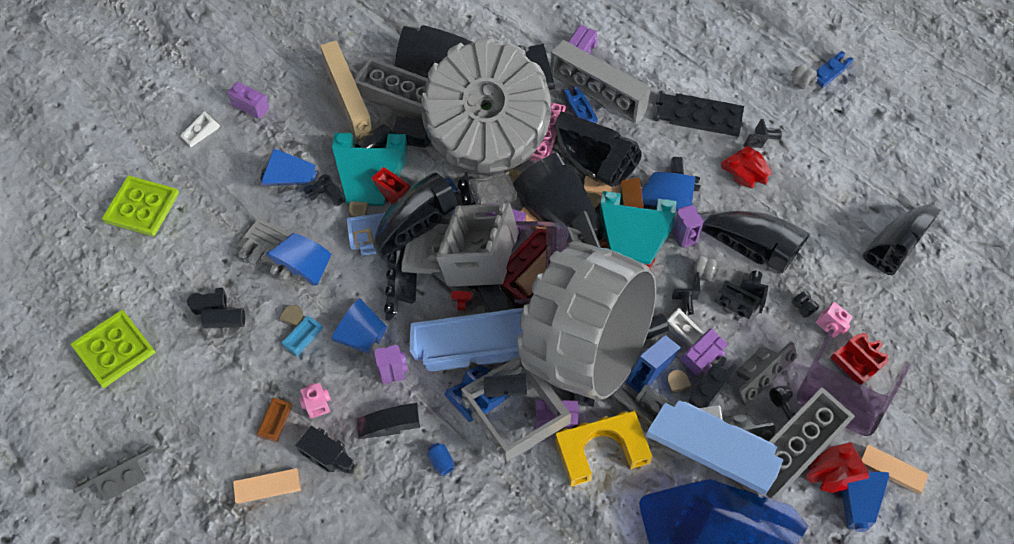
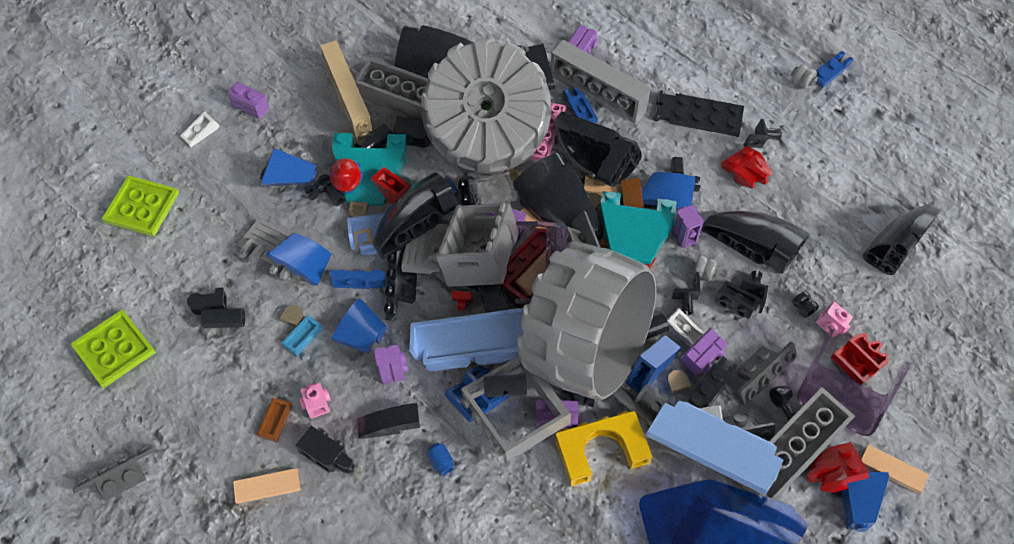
(346, 175): none -> red hair
(357, 279): none -> blue hinge

